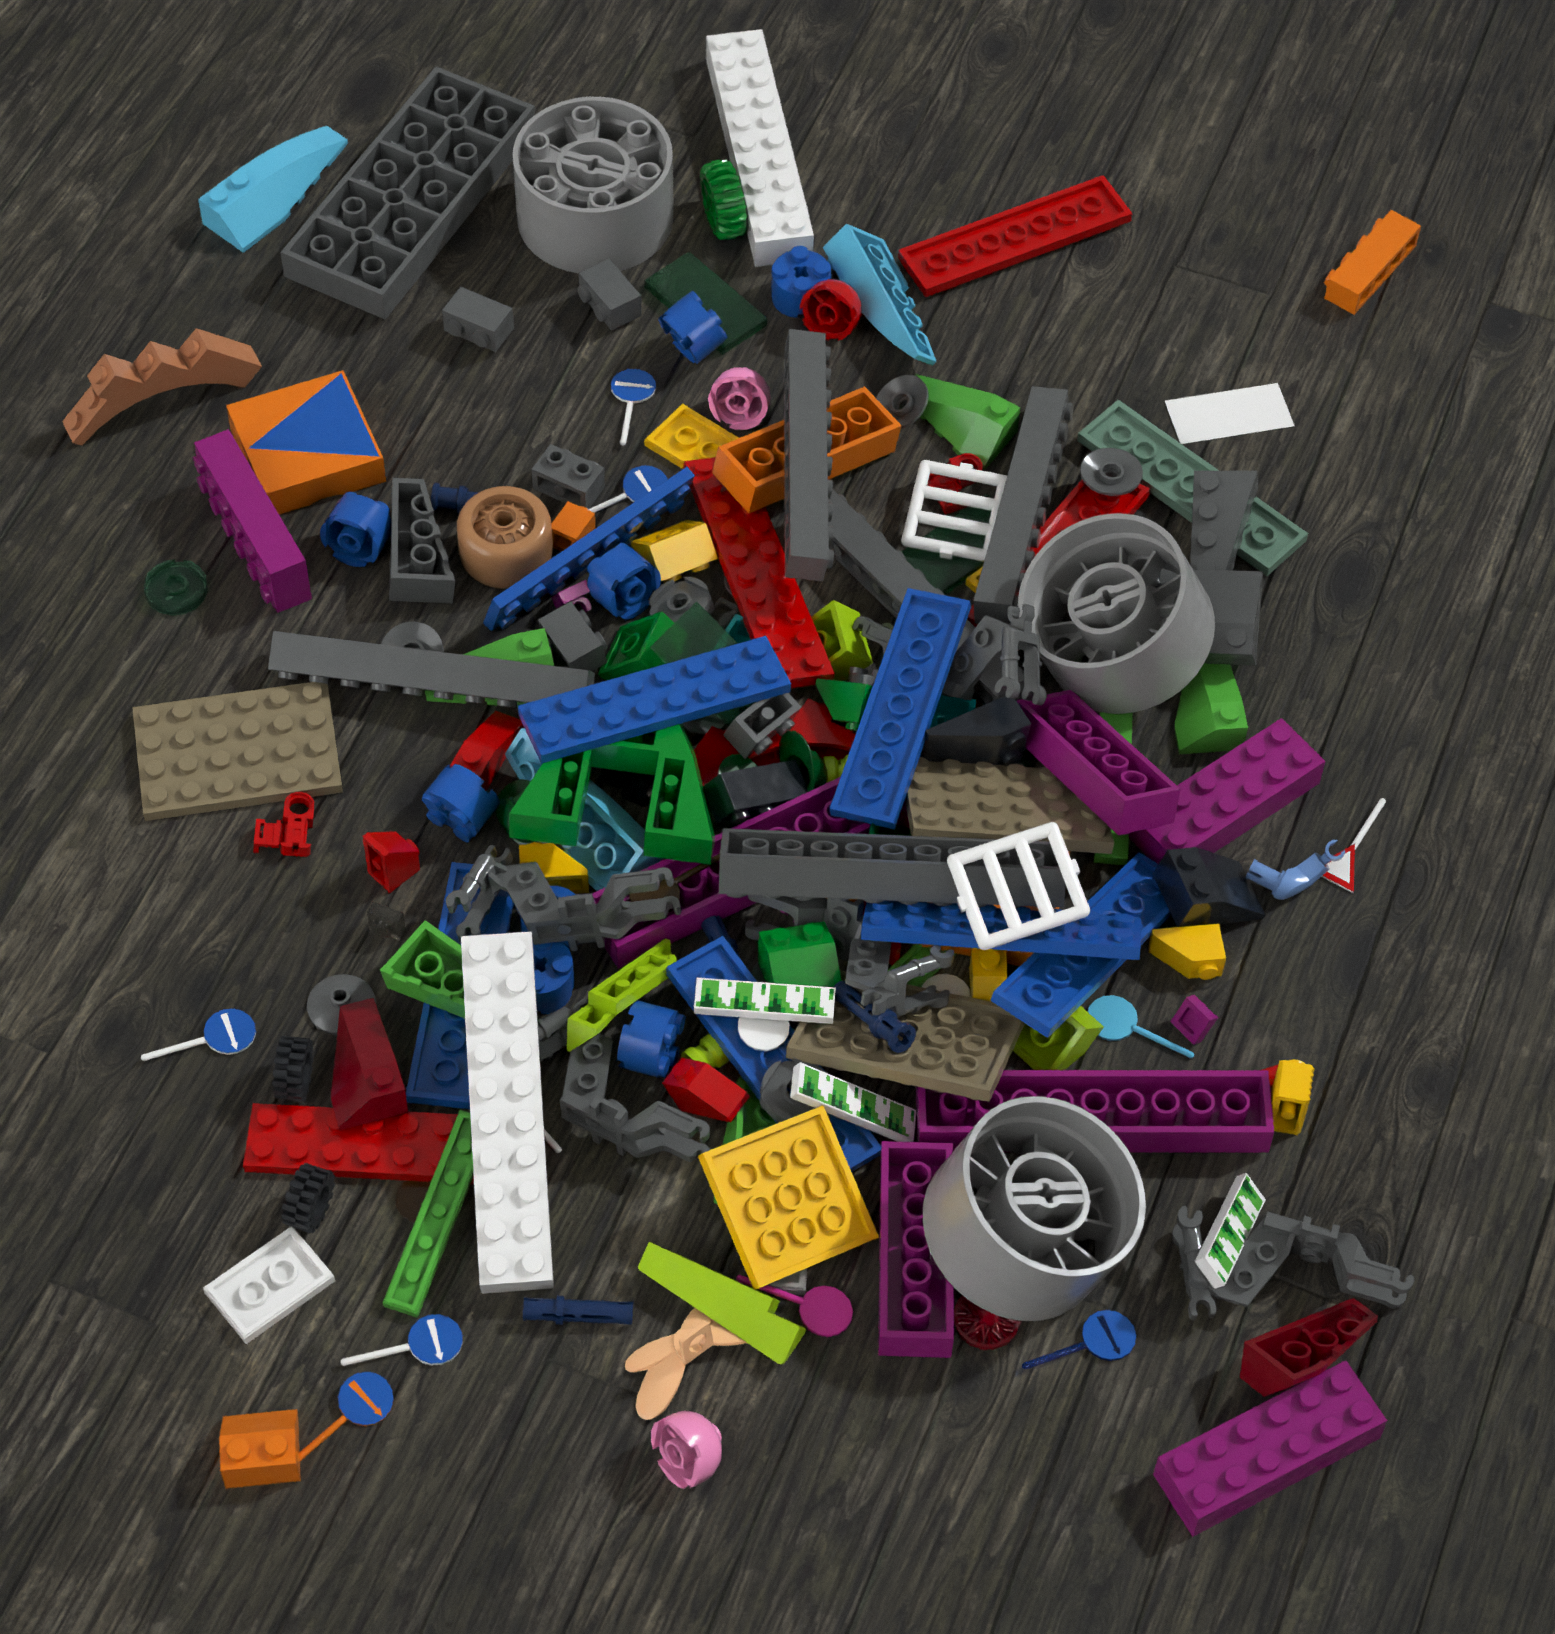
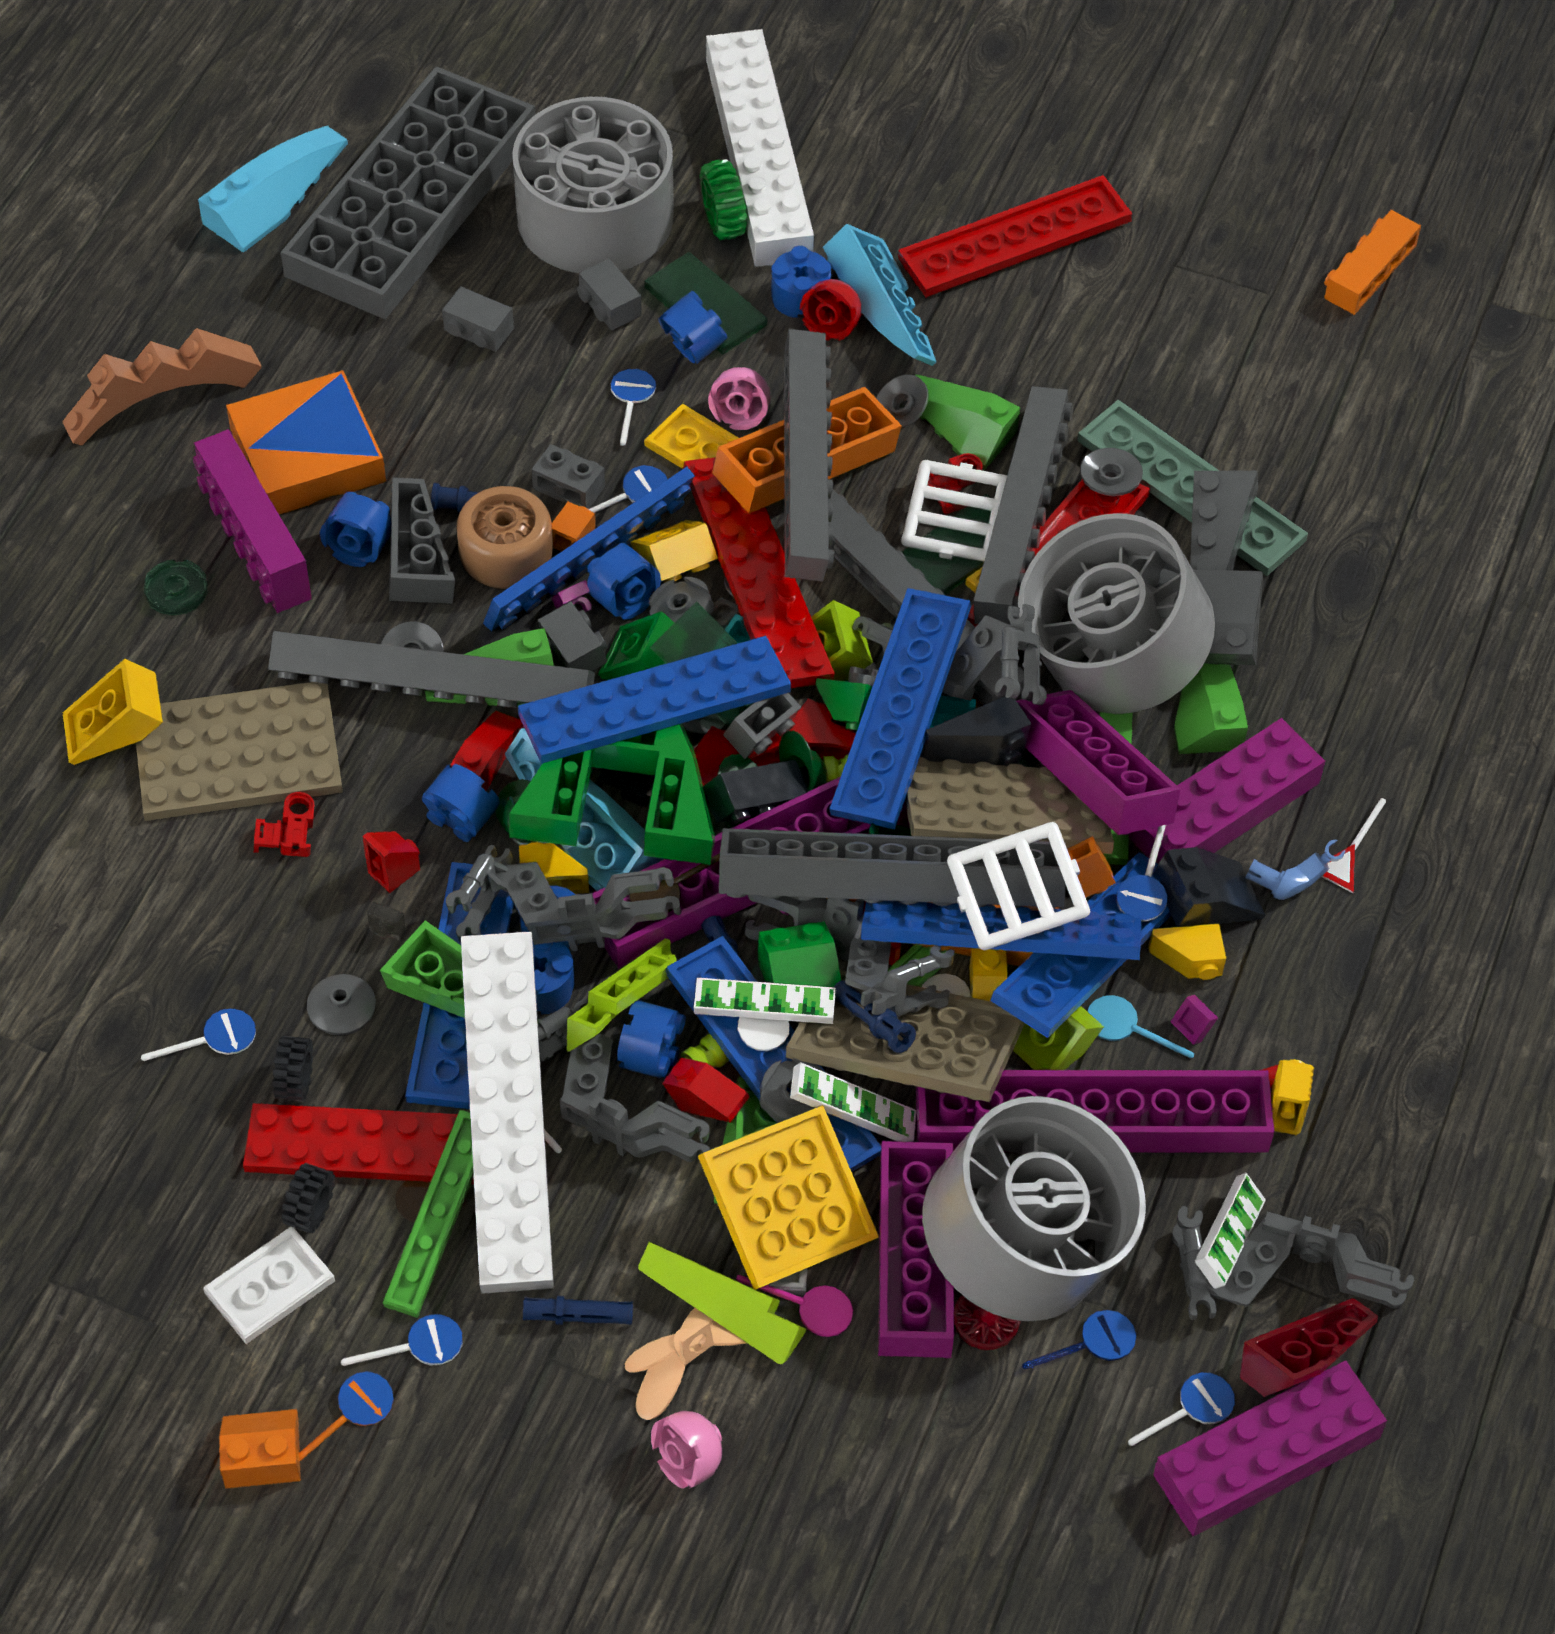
(113, 713): none -> yellow slope
(365, 1069): dark red wedge -> none
(1094, 869): none -> orange brick
(1142, 894): none -> blue piece
(1203, 1398): none -> blue piece
(1229, 413): white sticker -> none

